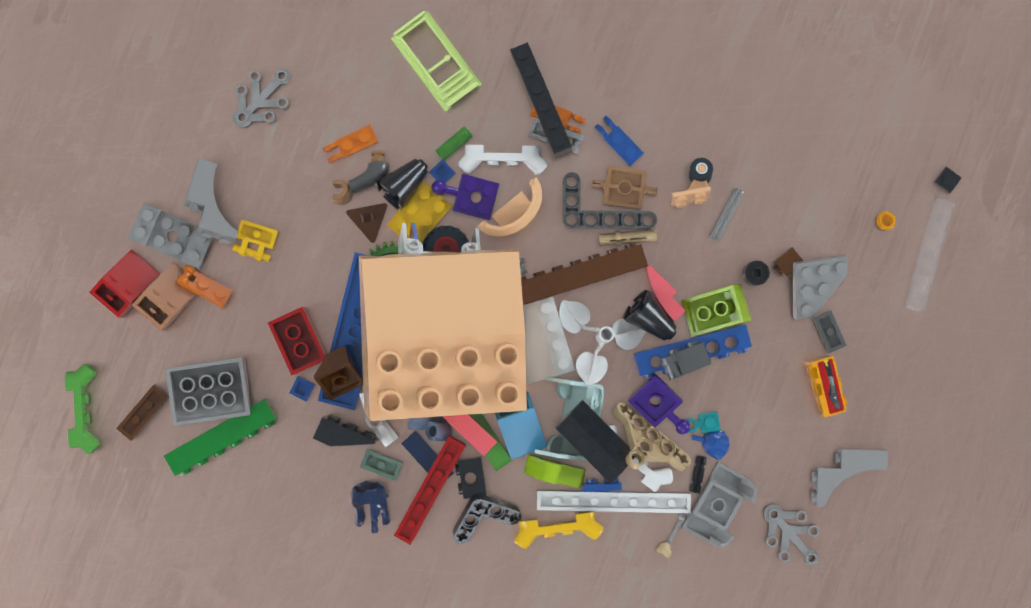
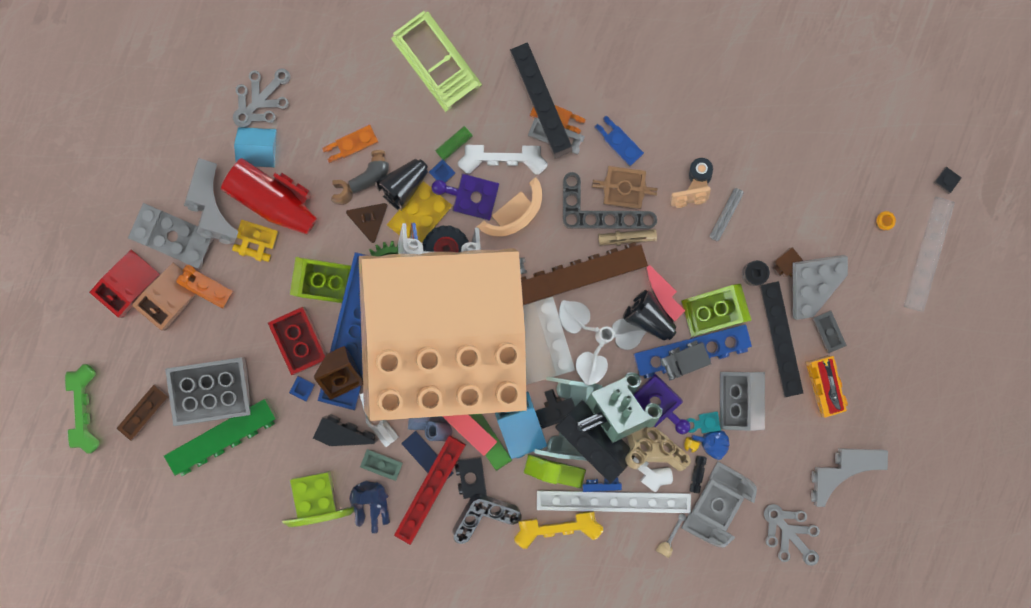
(256, 146): none -> medium azure slope
(270, 198): none -> red piece
(314, 500): none -> lime piece
(319, 280): none -> lime slope
(554, 409): none -> black hinge
(618, 409): none -> sand green piece
(693, 444): none -> yellow hinge
(742, 401): none -> light grey slope
(781, 339): none -> black plate

